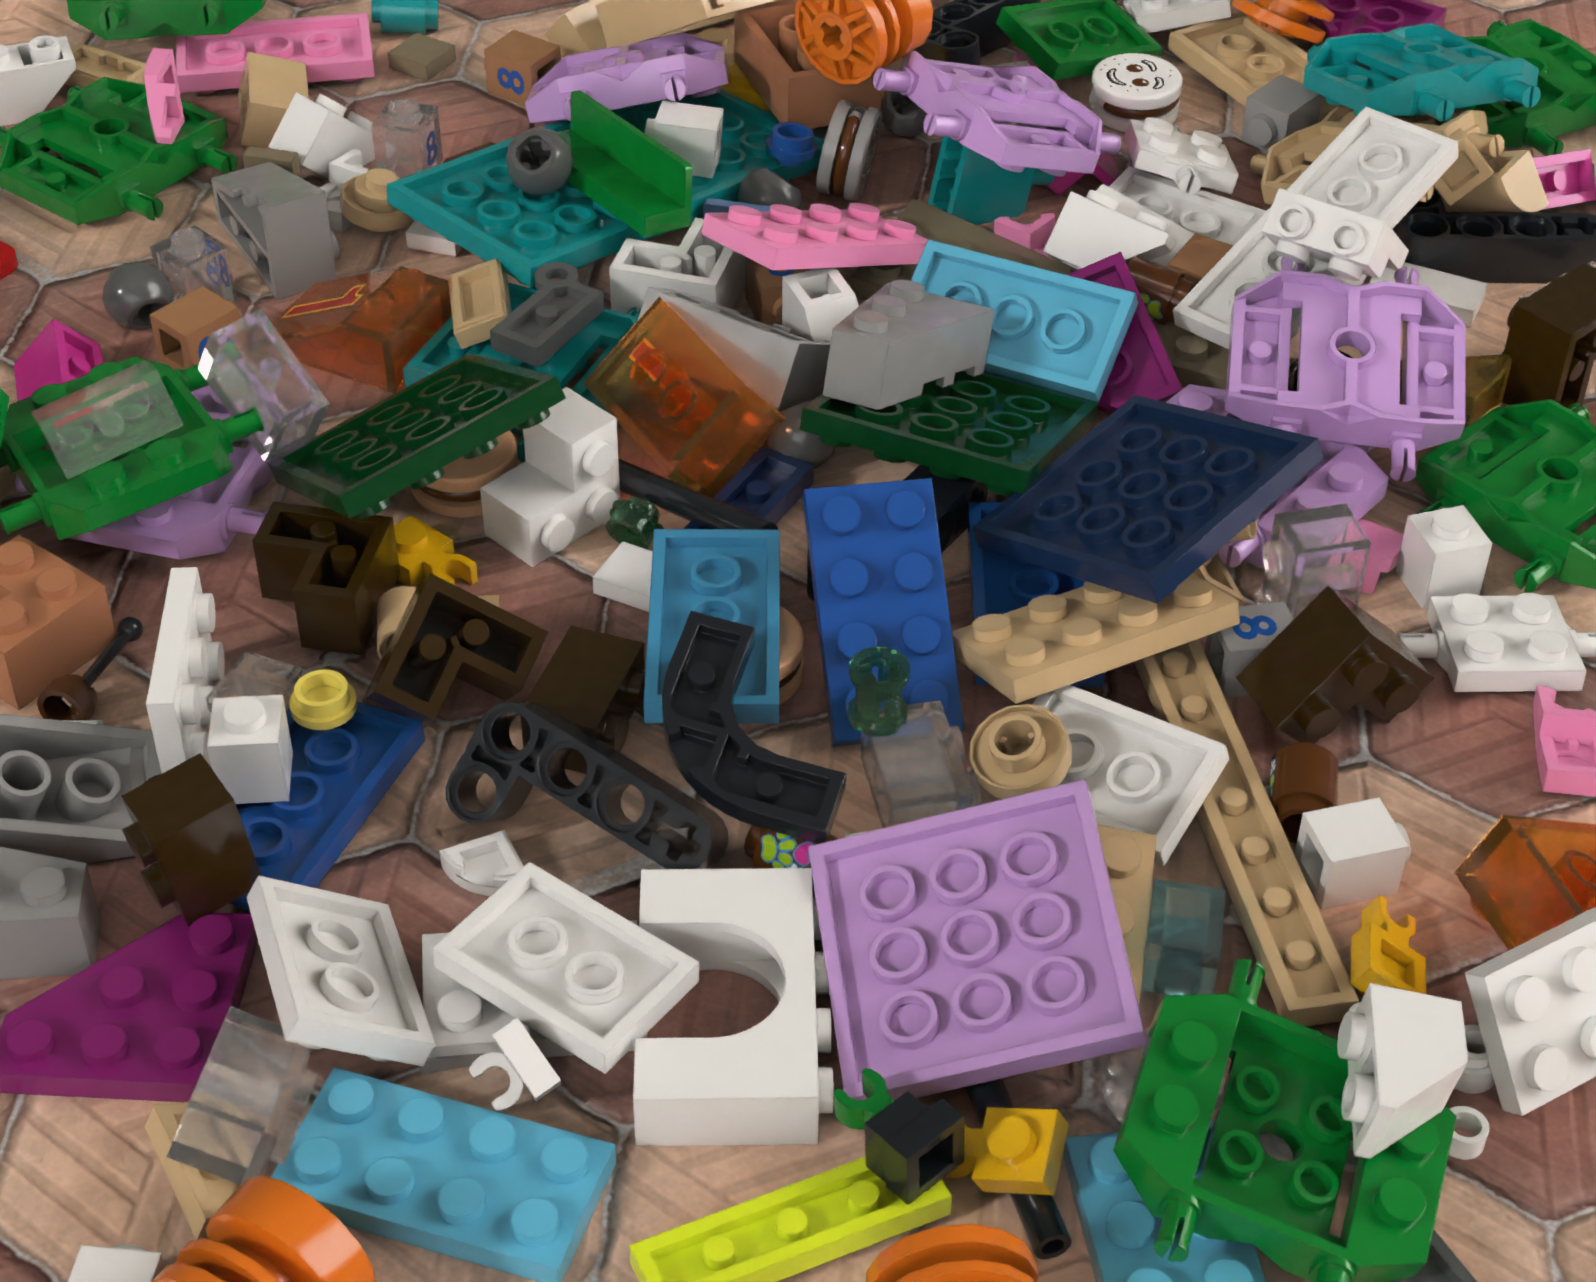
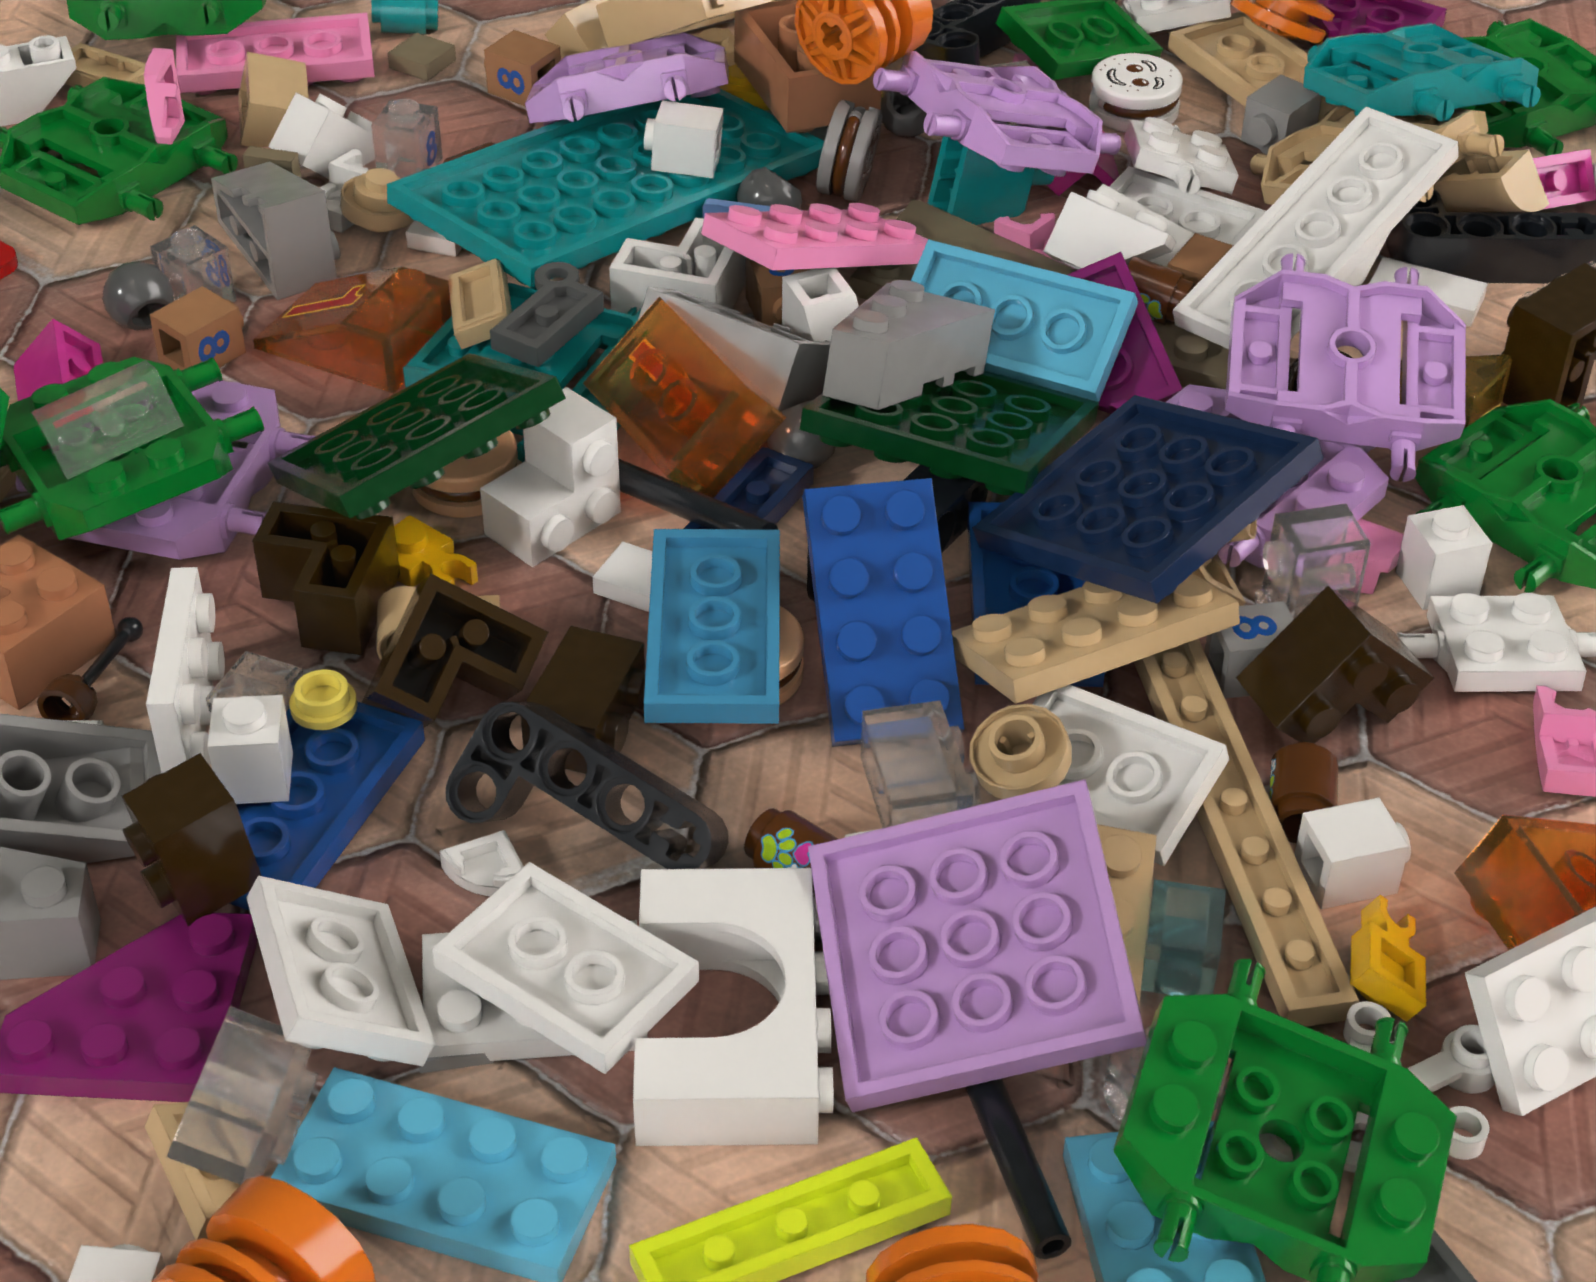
(255, 367): clear brick -> none
(521, 1061): white tile -> none
(539, 161): dark grey piece -> none
(627, 170): green panel -> none
(633, 521): clear green plate -> none
(720, 756): black plate -> none
(791, 144): blue plate -> none
(869, 693): clear green bush -> none
(904, 1139): black piece -> none
(1015, 1151): yellow plate -> none
(1343, 238): white plate -> none
(1401, 1063): white slope -> none
(1465, 172): tan tile -> none

